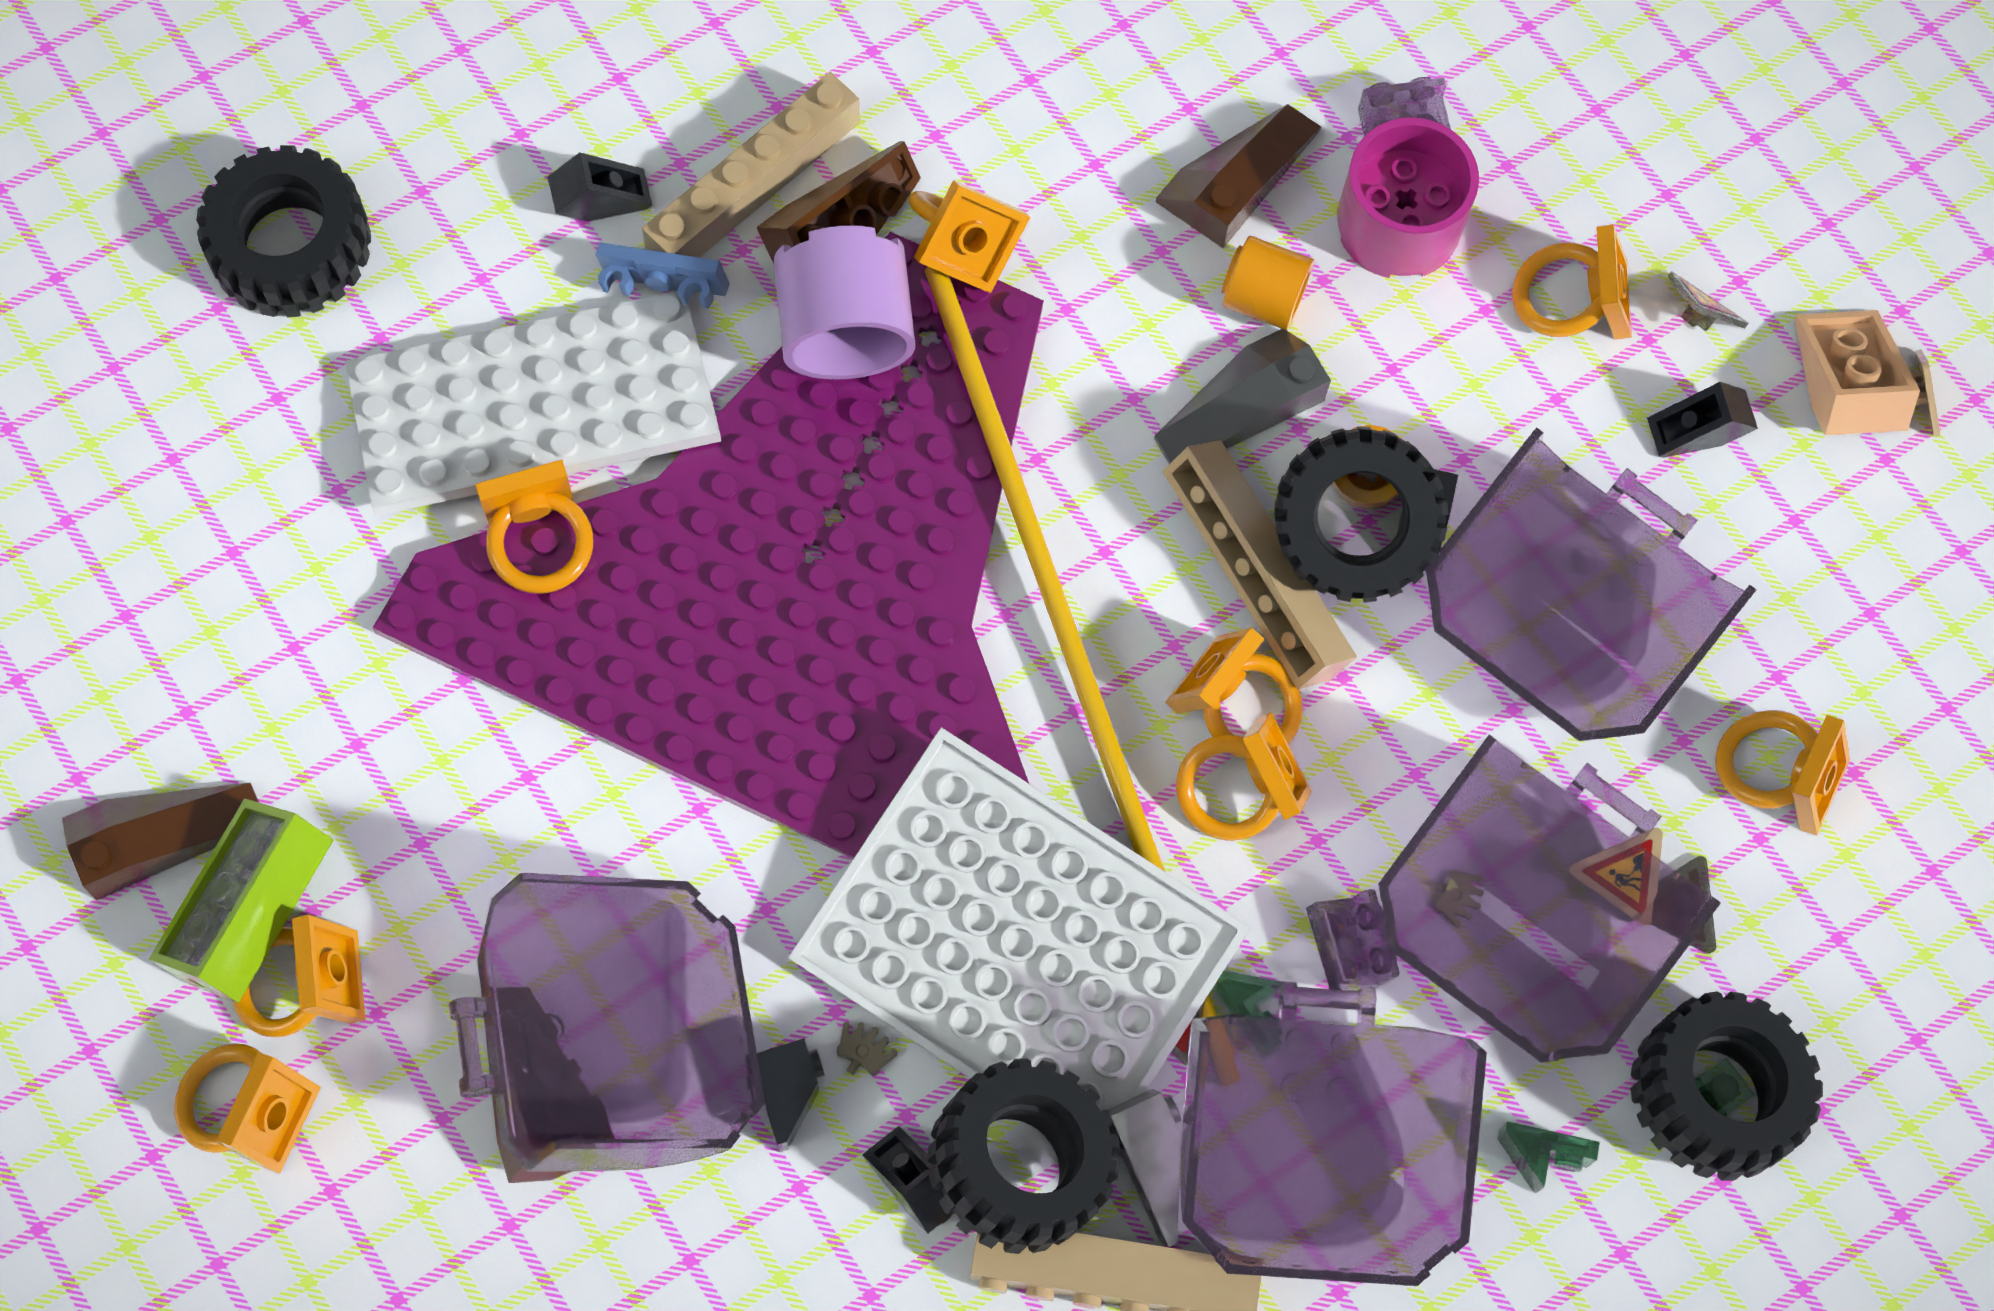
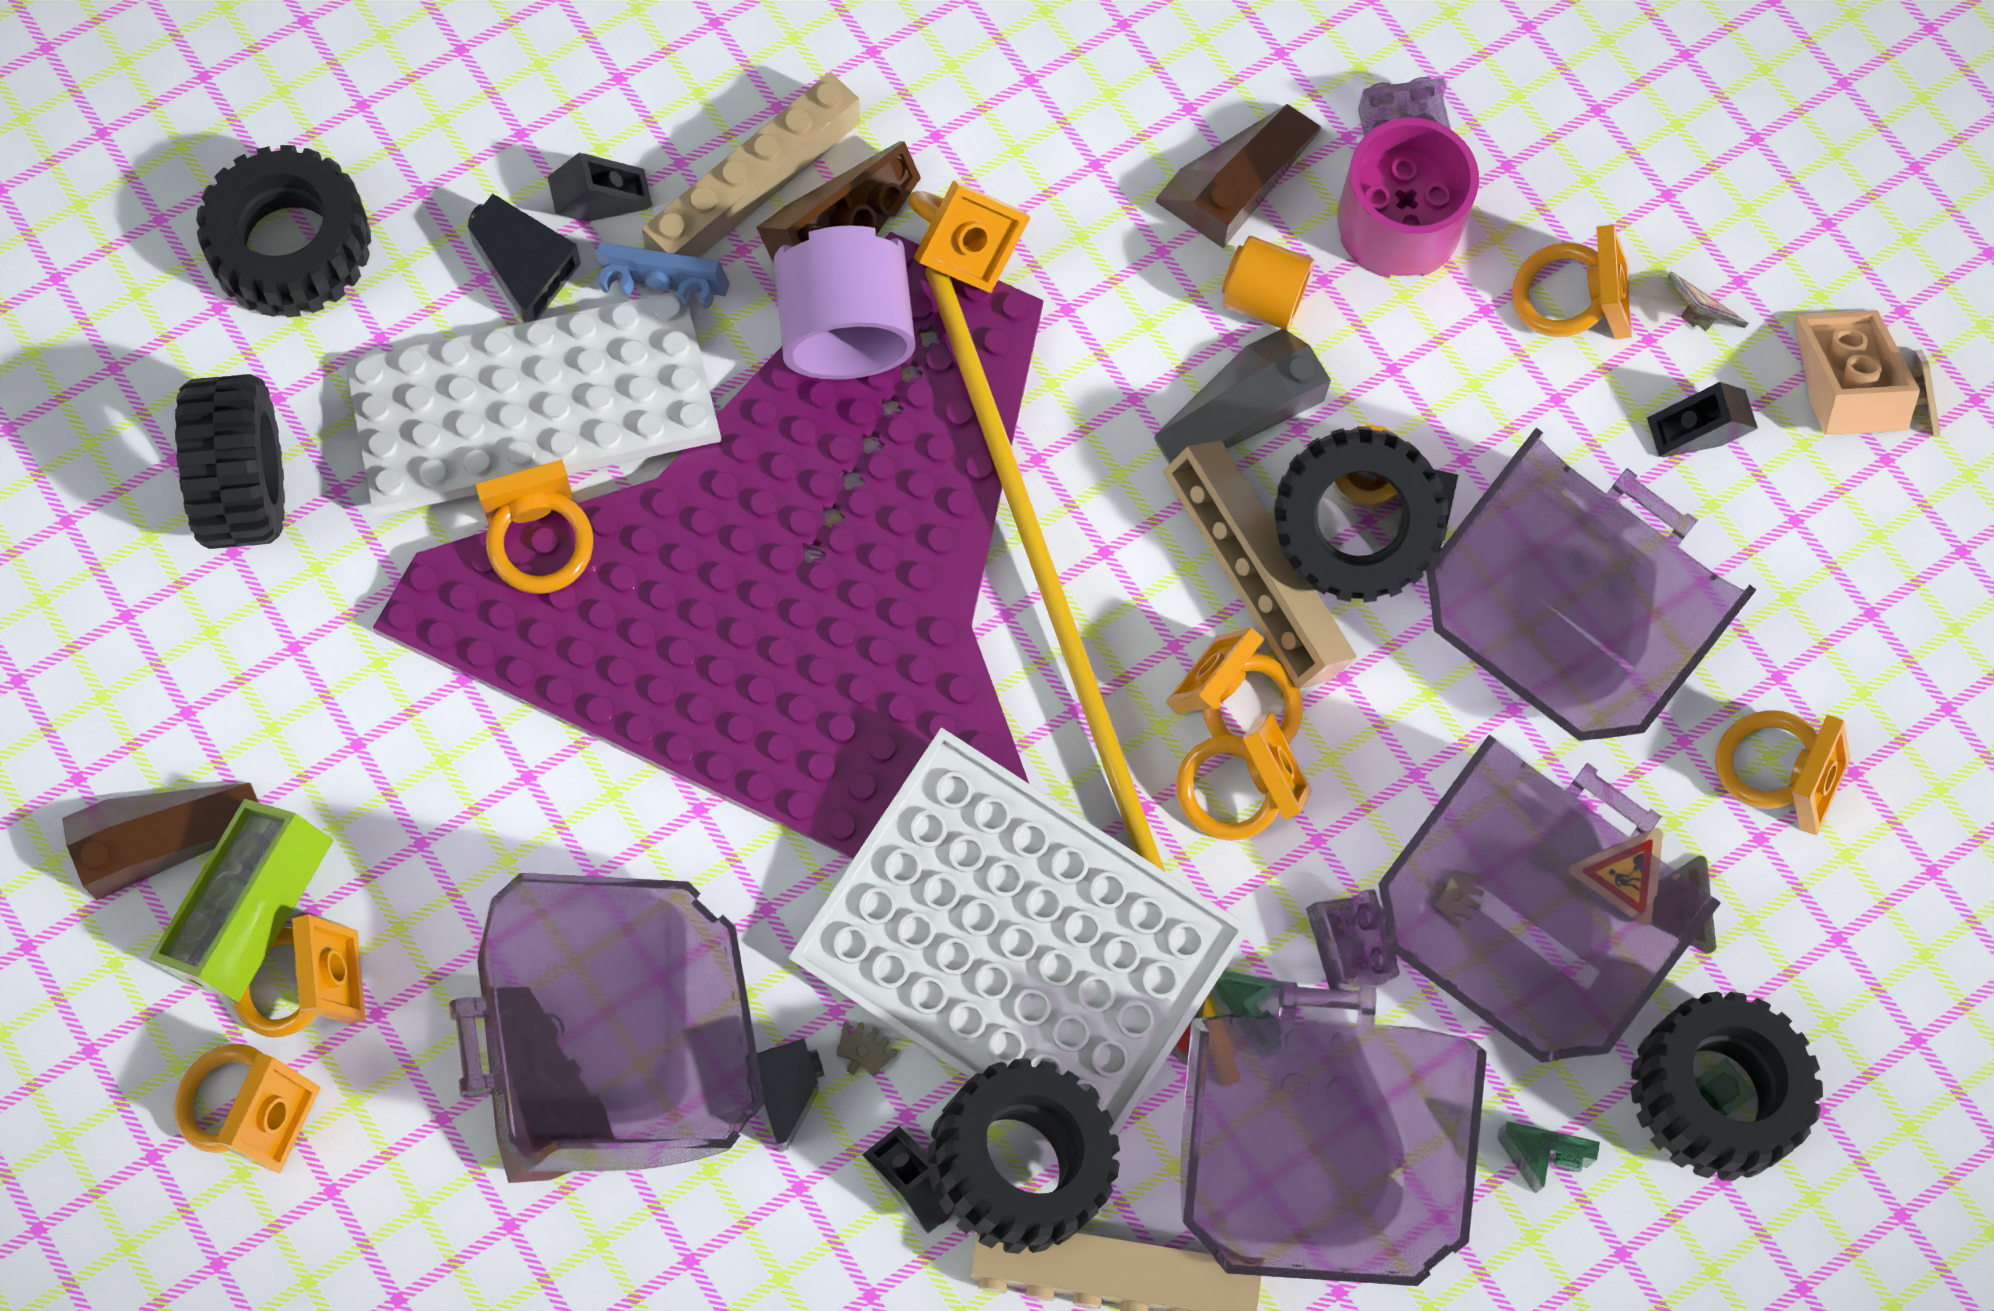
(229, 461): none -> black tyre
(522, 255): none -> black slope
(1152, 1156): flat silver slope -> none

